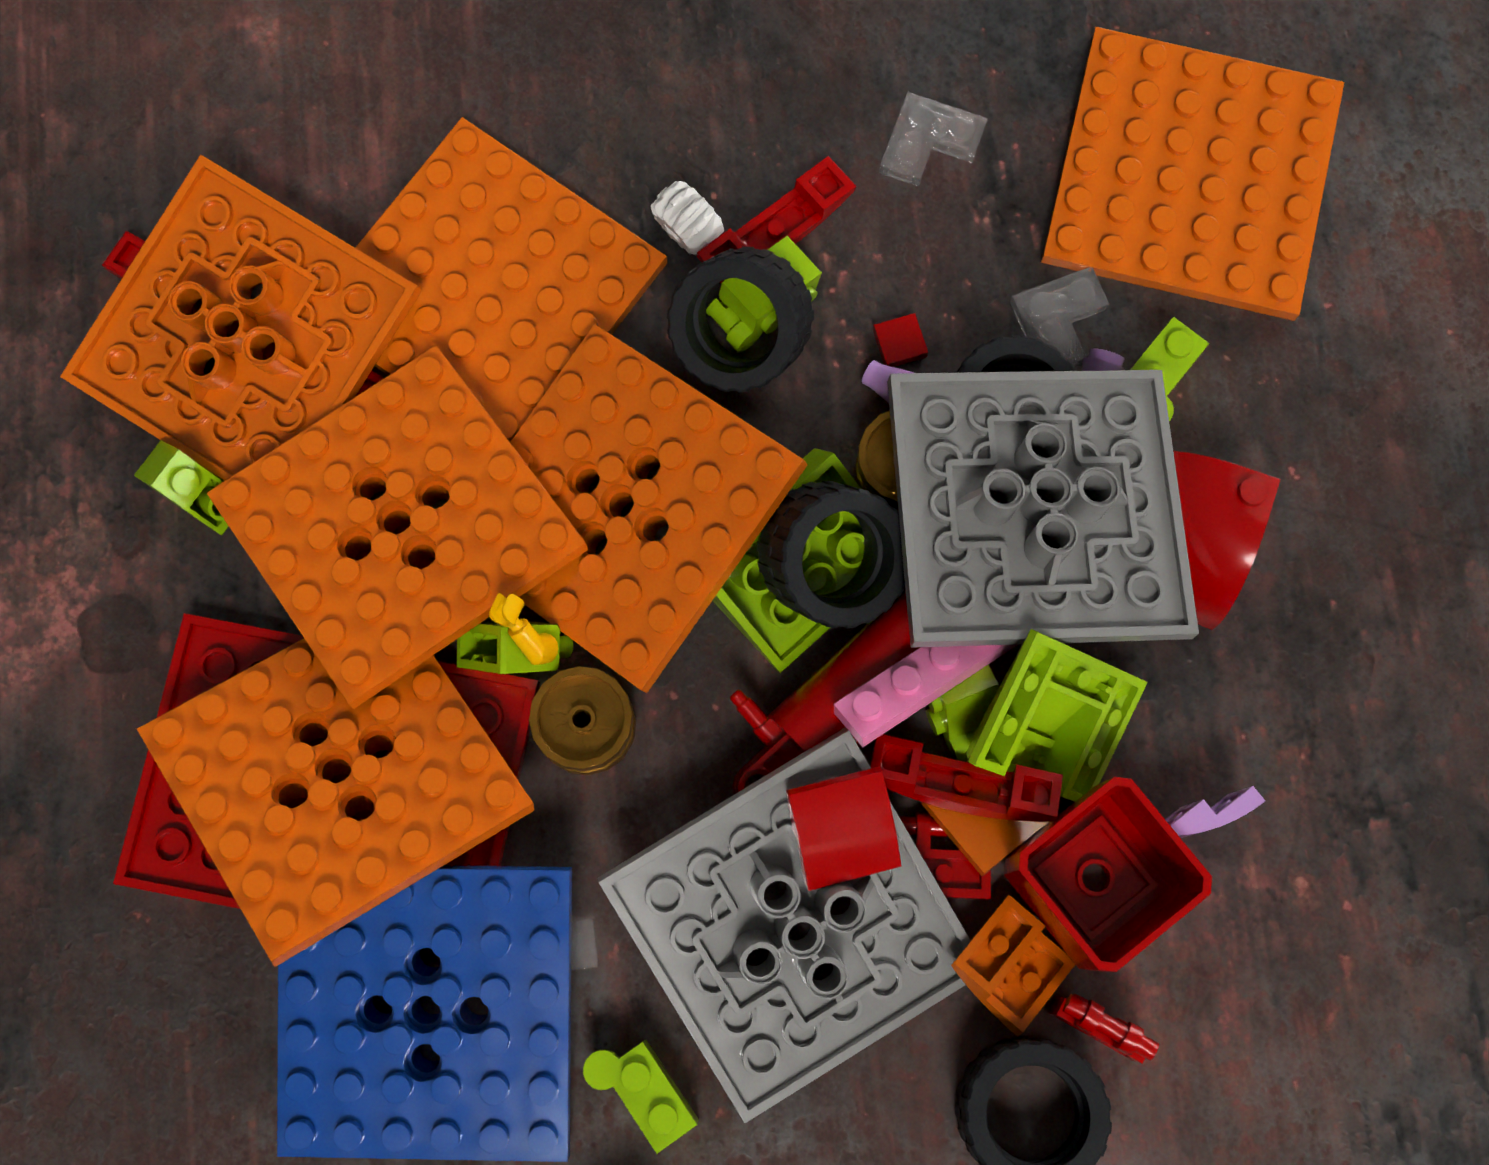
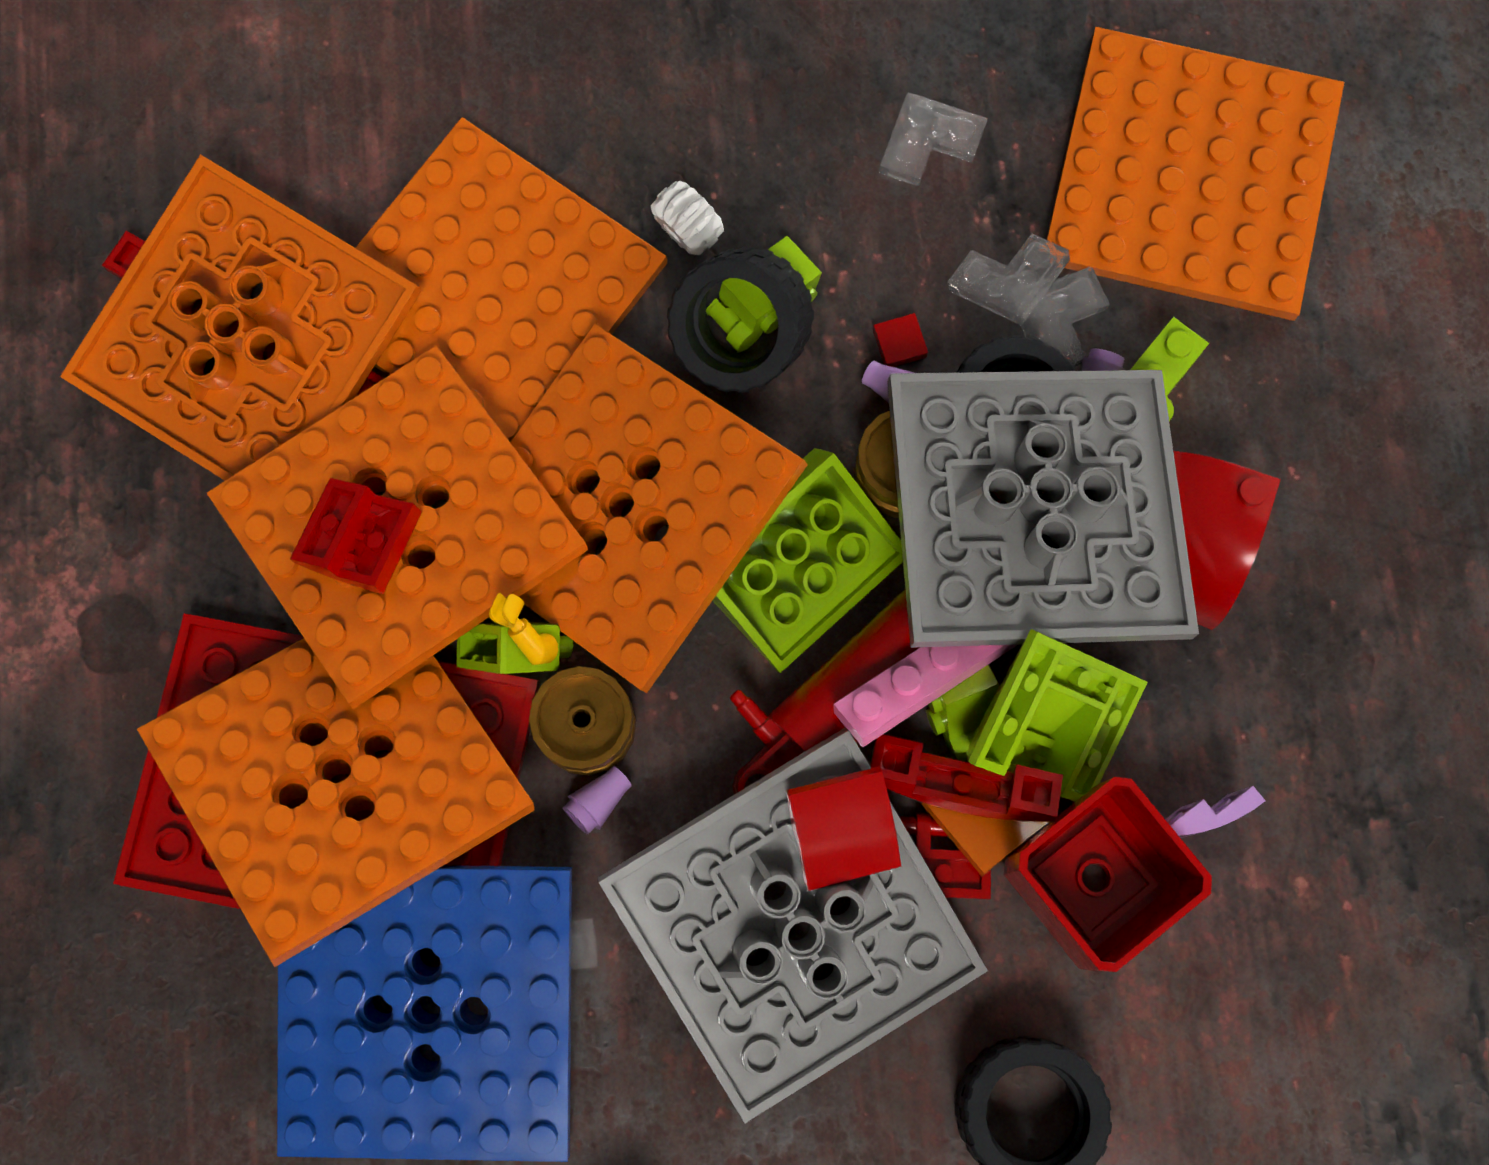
(182, 483): lime slope -> none
(356, 535): none -> red slope
(595, 801): none -> lavender cone
(645, 1091): lime hinge -> none
(793, 215): red slope -> none
(881, 572): black tyre -> none
(1013, 965): orange slope -> none
(1014, 288): none -> clear plate
(1112, 1032): red plate -> none

